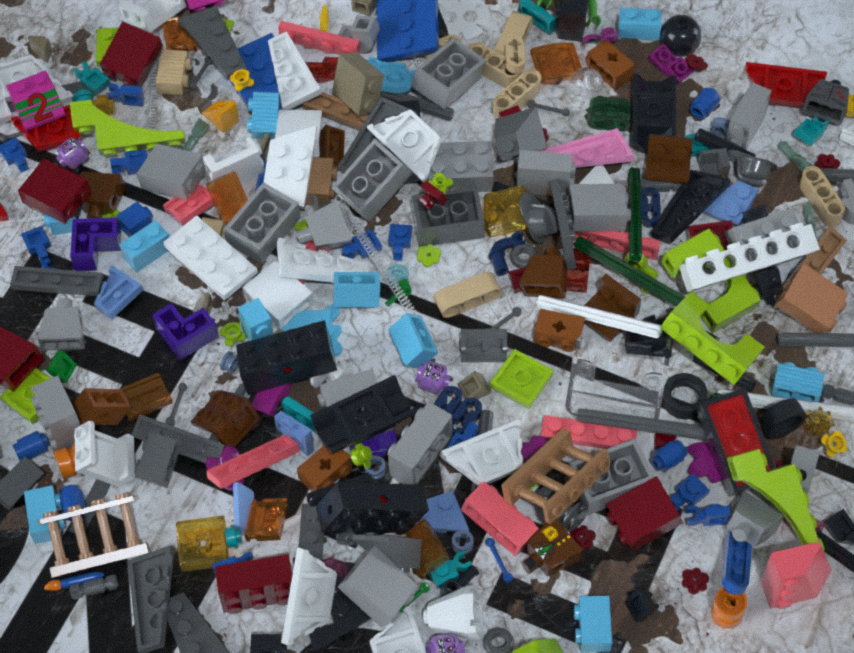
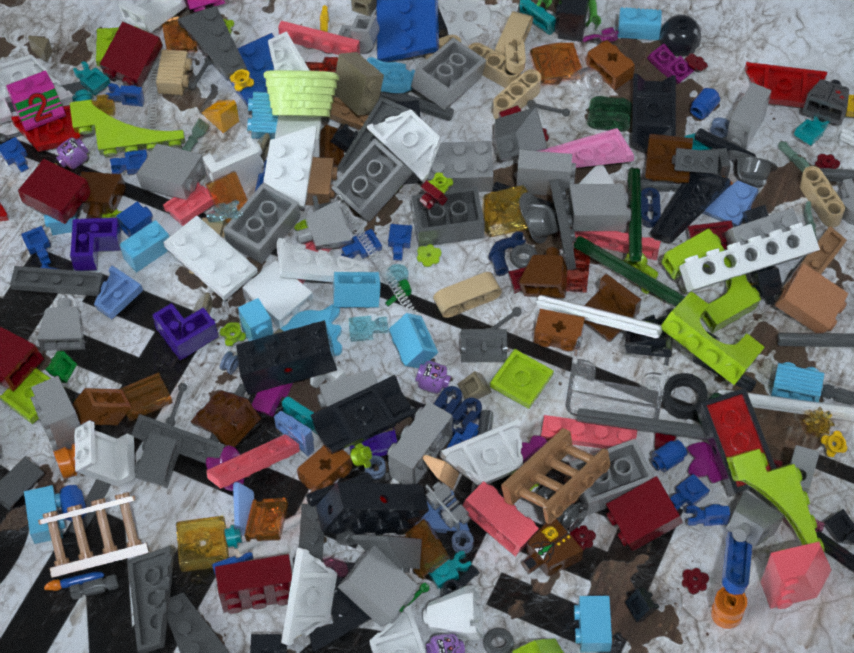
(31, 445): blue brick -> none
(223, 211): none -> clear light blue plate
(301, 92): none -> yellowish green piece
(343, 137): none -> black tile
(363, 327): none -> clear light blue plate
(436, 500): none -> light grey hinge
(442, 470): none -> light nougat slope
(507, 577): blue hinge -> none
(696, 161): none -> dark grey hinge
(782, 418): black tyre -> none

